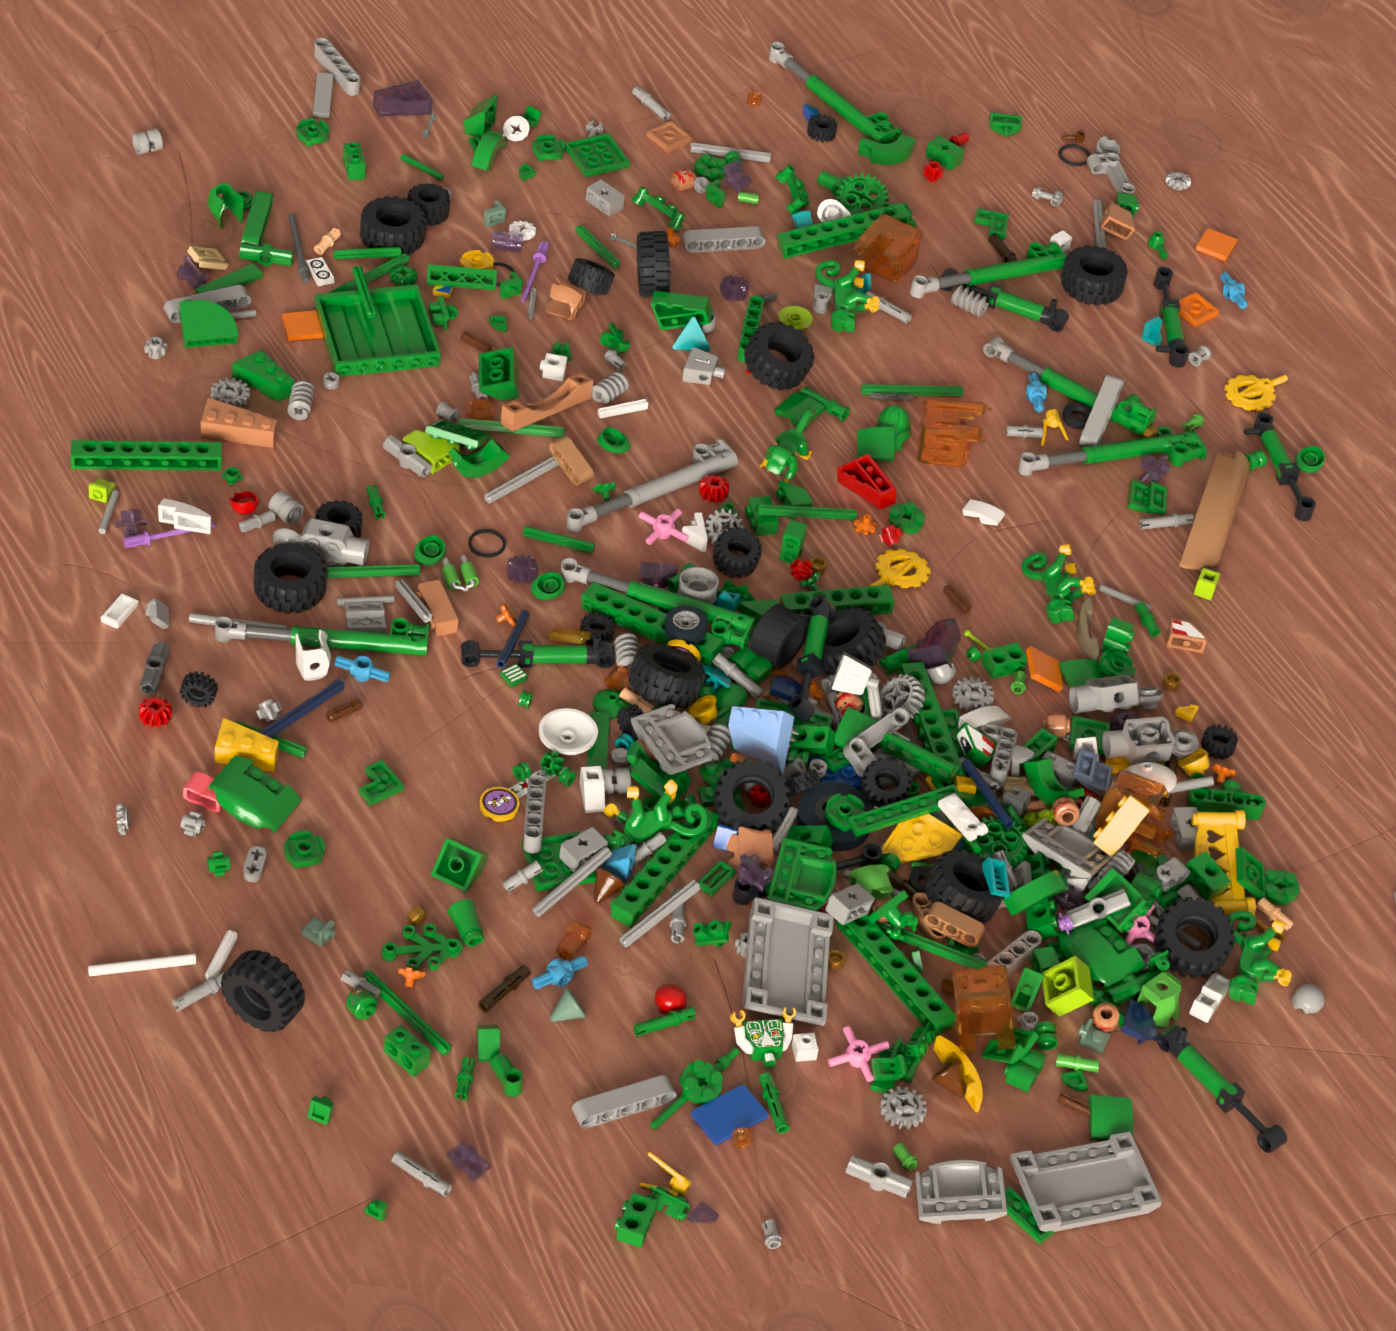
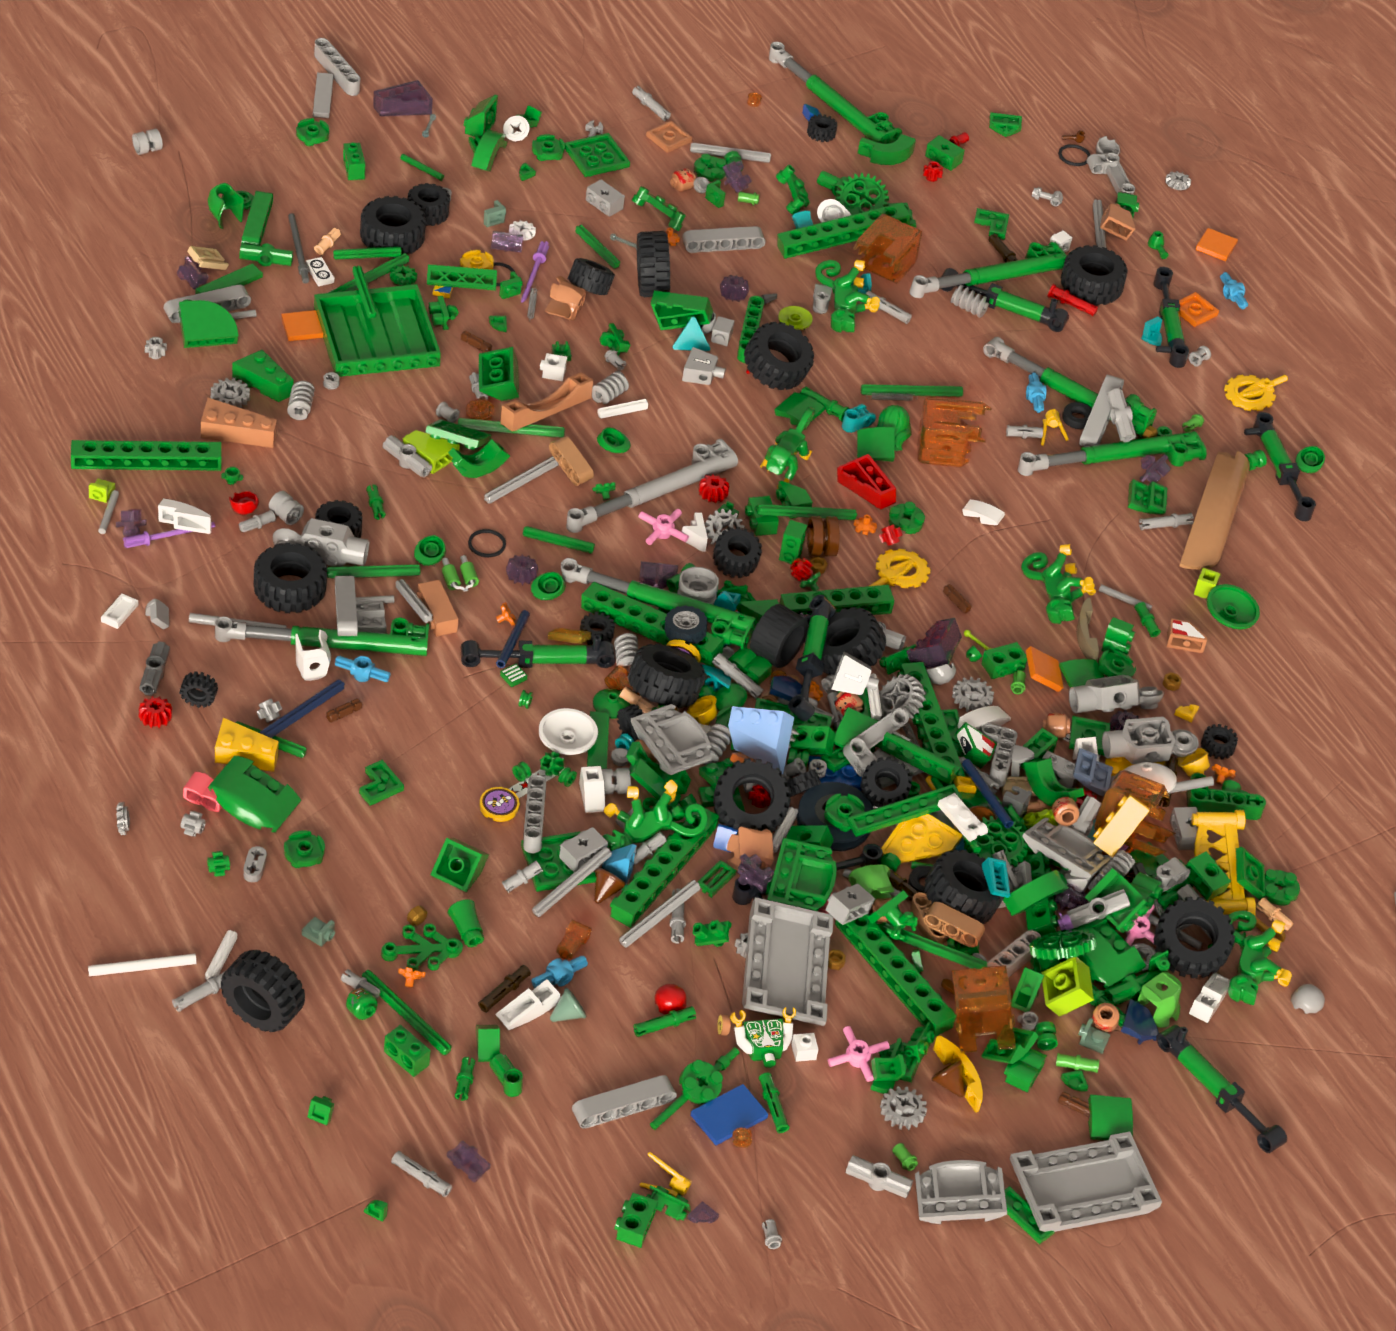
(346, 606): none -> light grey beam
(529, 1005): none -> white slope
(722, 331): none -> light grey brick
(723, 1024): none -> nougat tile
(823, 536): none -> reddish brown wheel
(857, 418): none -> teal piece
(1063, 944): none -> green gear
(1065, 297): none -> red pin
(1121, 415): none -> light grey piece
(1233, 606): none -> green dish

